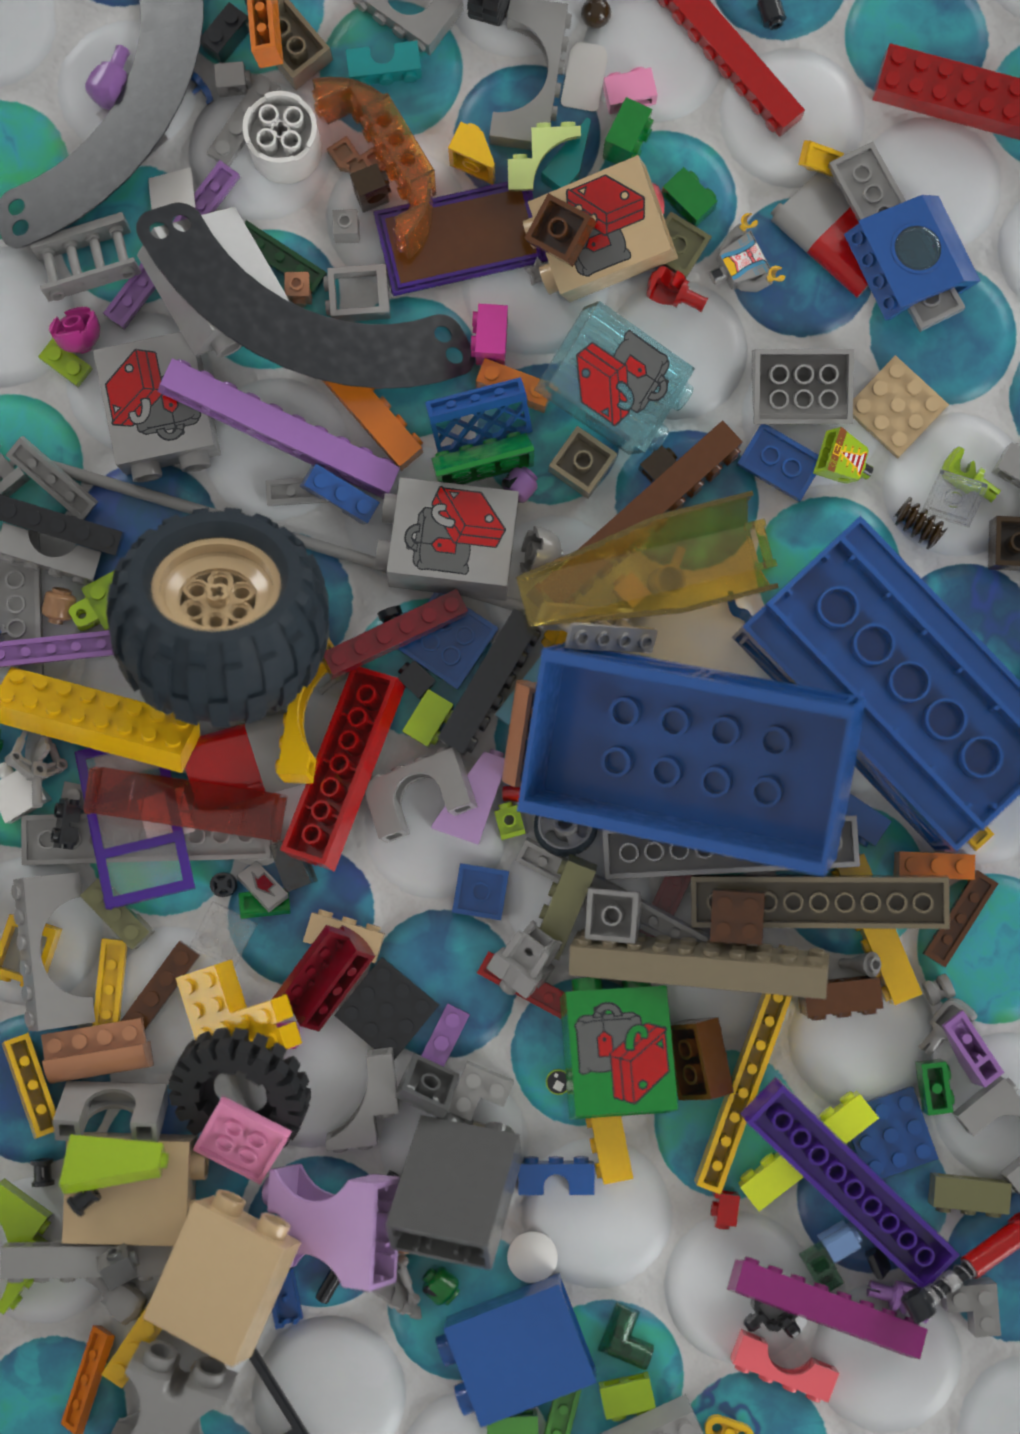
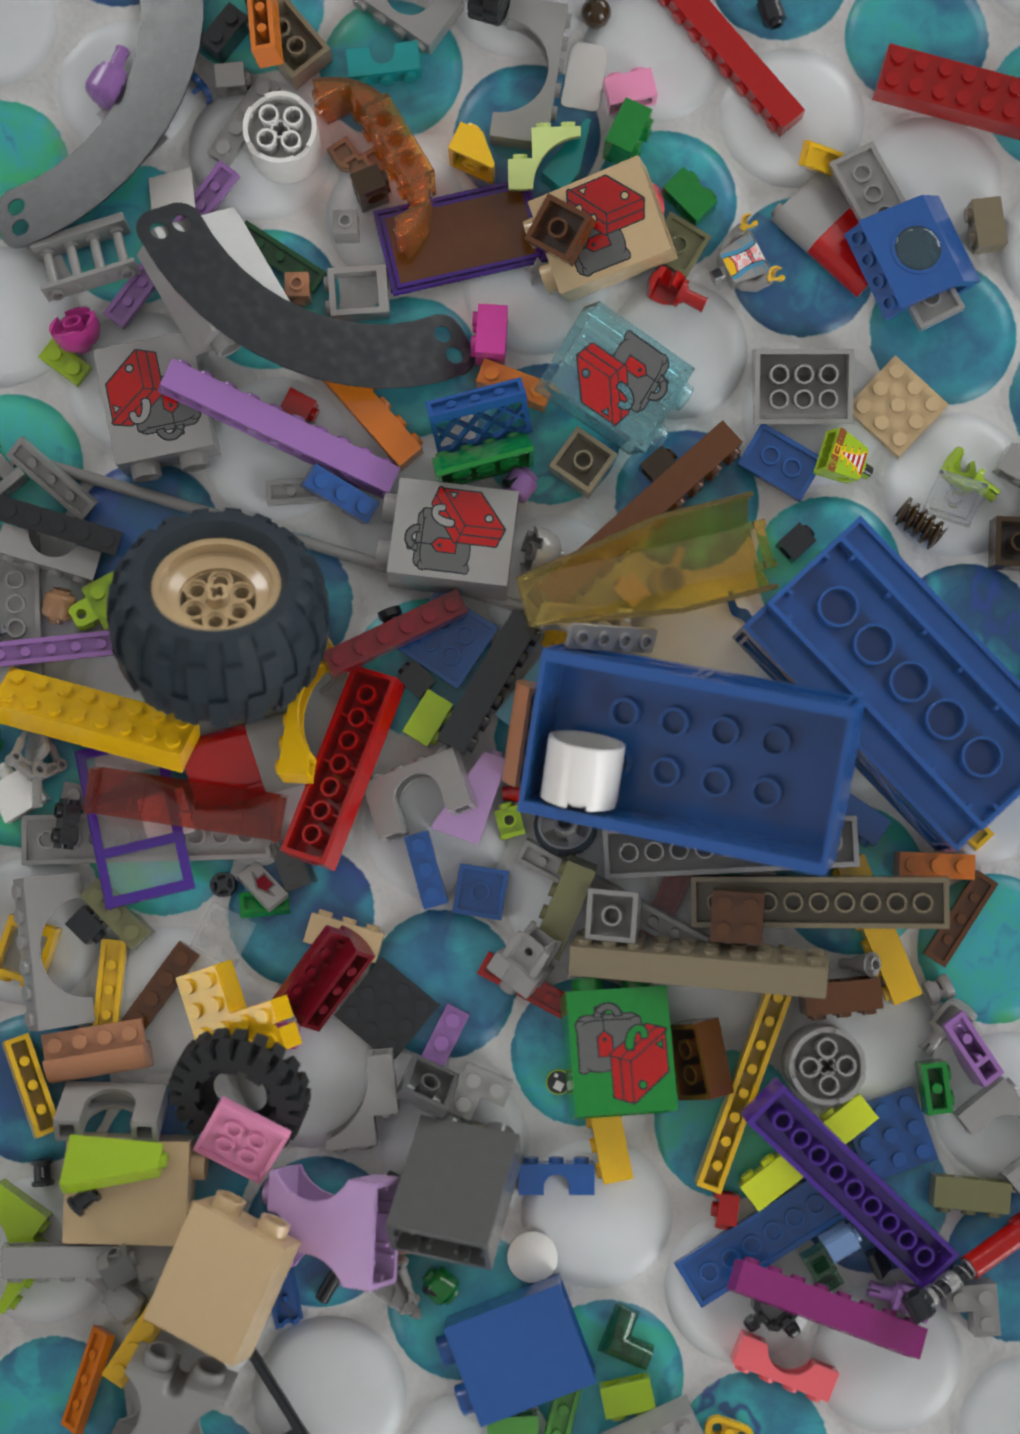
(87, 925): none -> black brick
(301, 405): none -> red brick
(426, 869): none -> blue arch
(582, 770): none -> white brick
(761, 1235): none -> blue plate
(796, 542): none -> black brick
(803, 1066): none -> light grey brick
(986, 225): none -> dark tan brick

